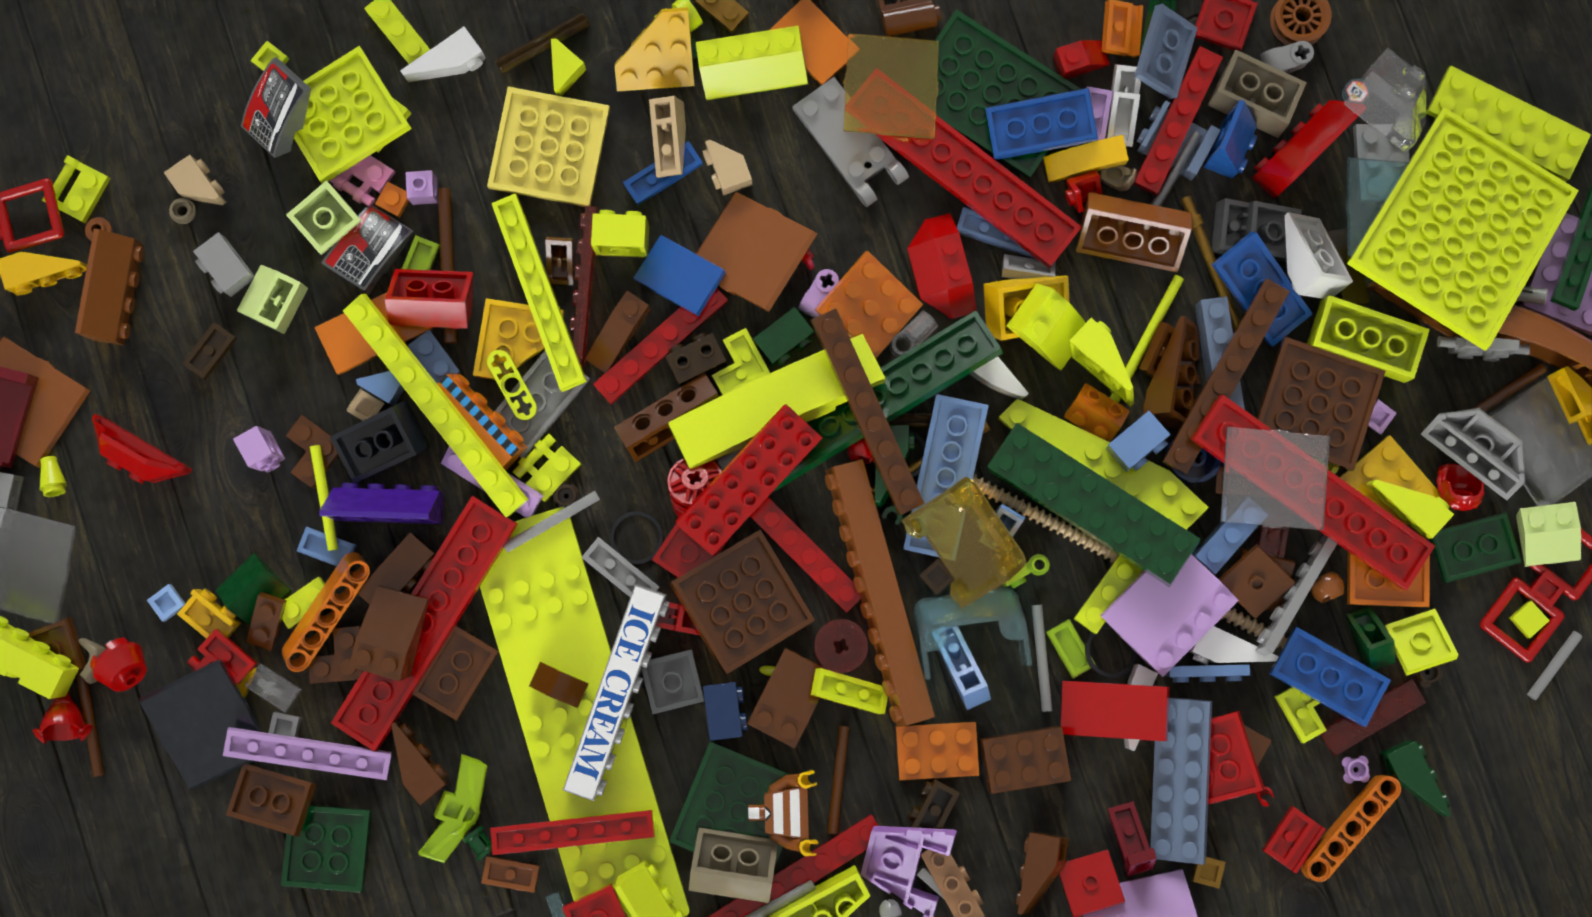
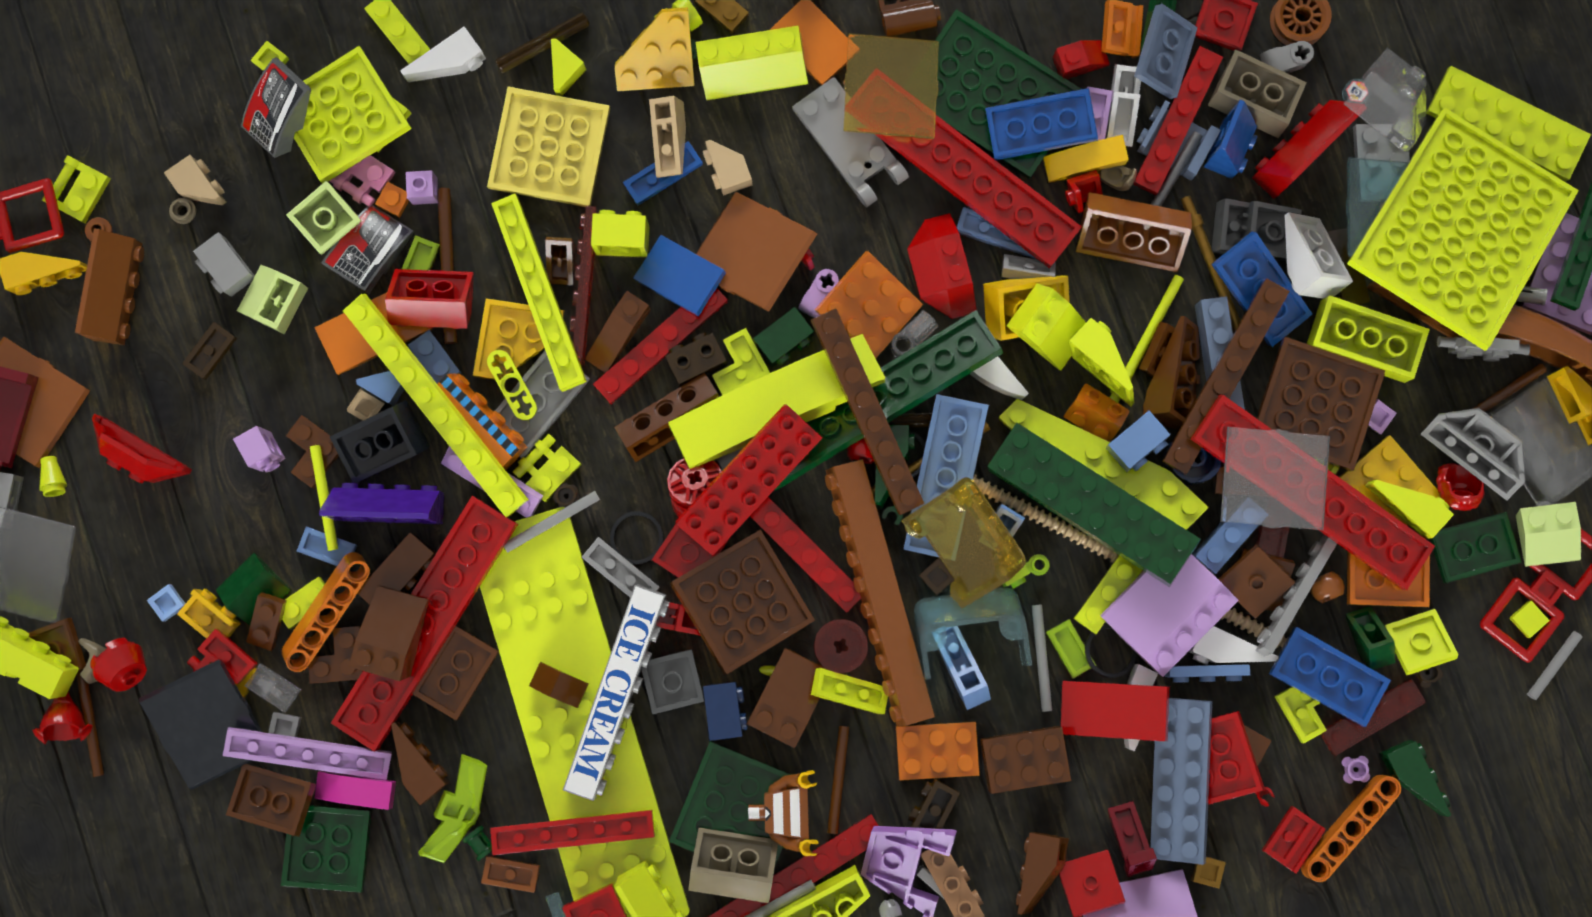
(355, 790): none -> dark pink slope

